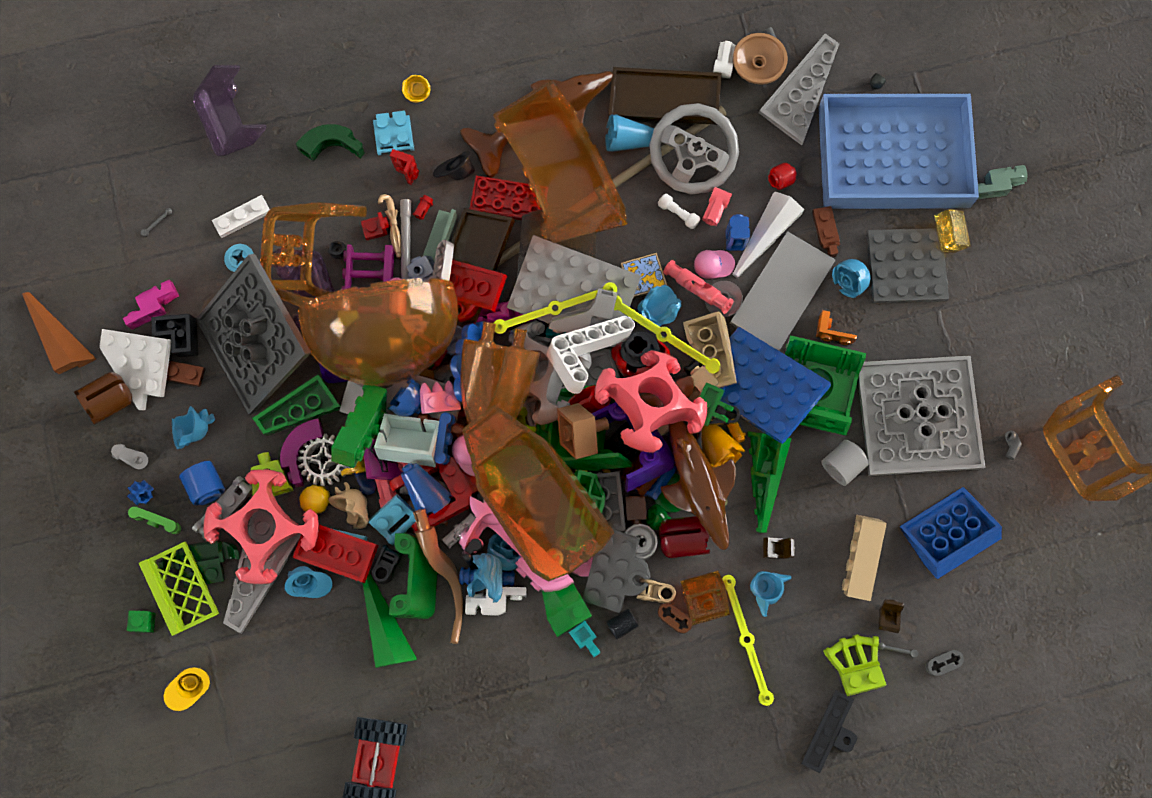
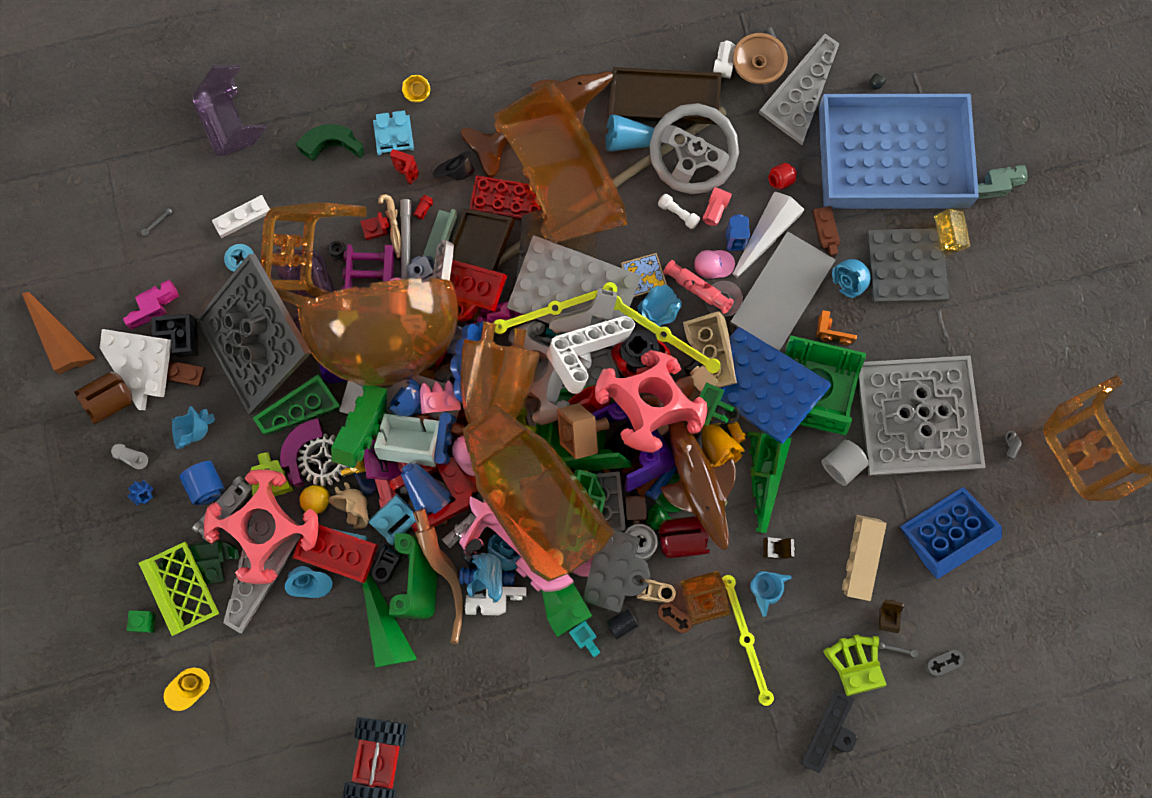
(154, 520): bright green plate -> none

